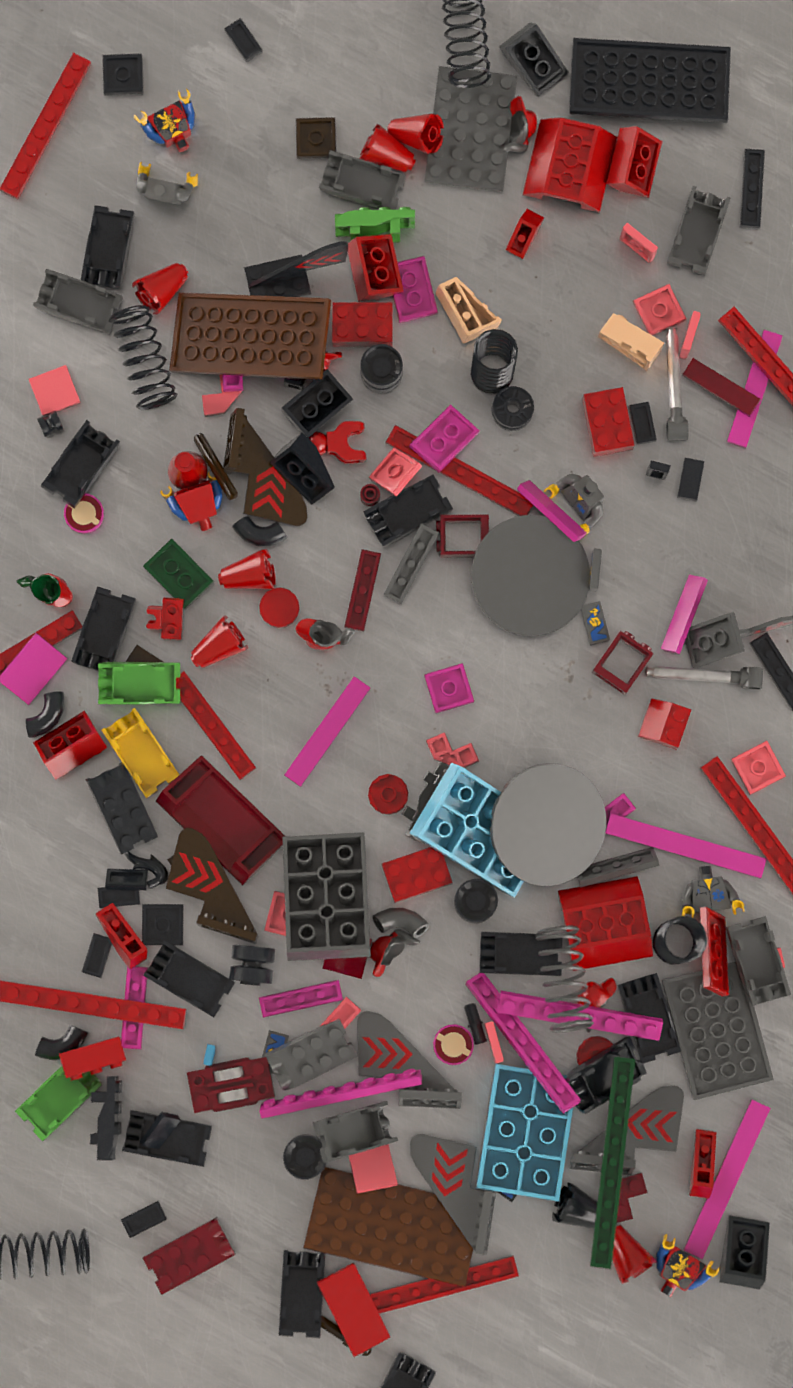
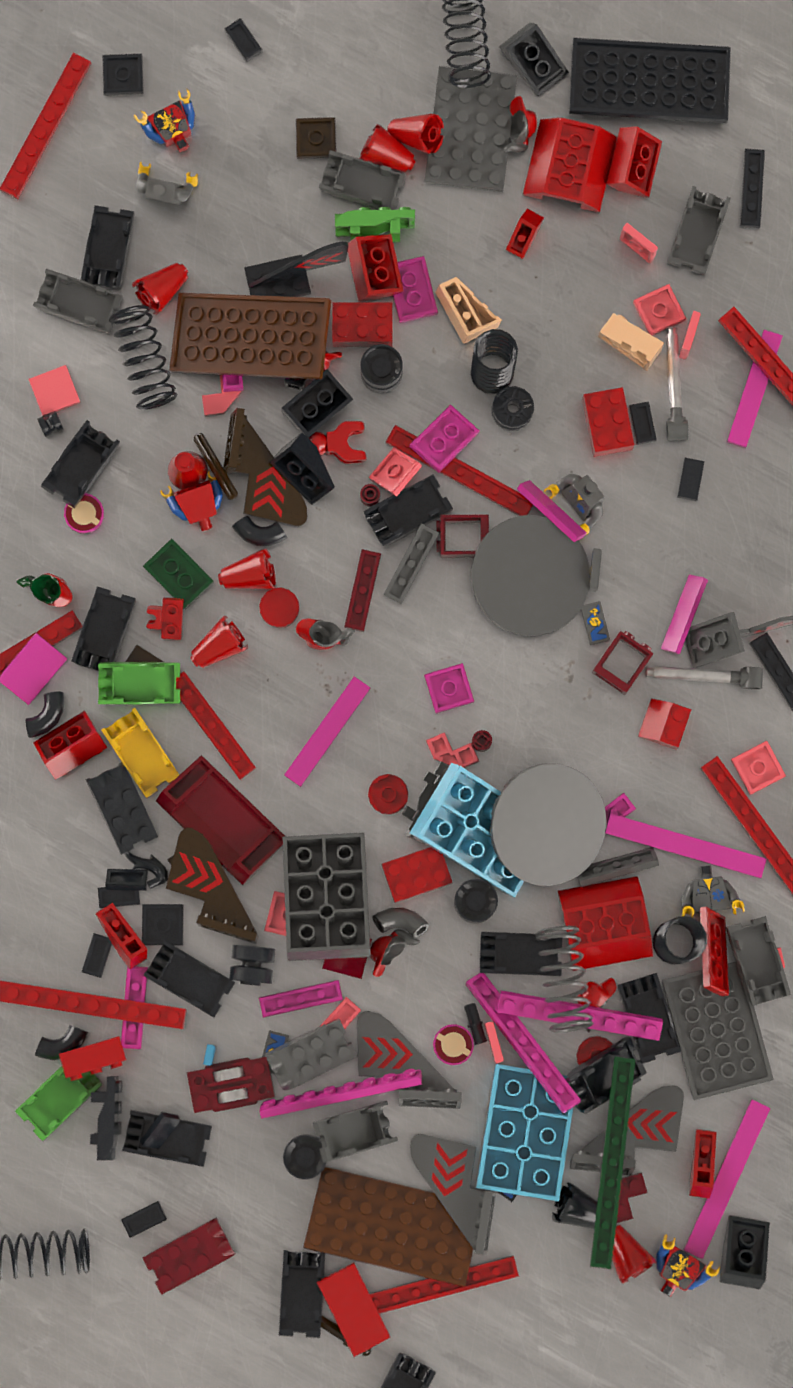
(373, 1169): coral tile -> none
(479, 743): none -> dark red wheel
(658, 470): black tile -> none
(721, 387): dark red tile -> none

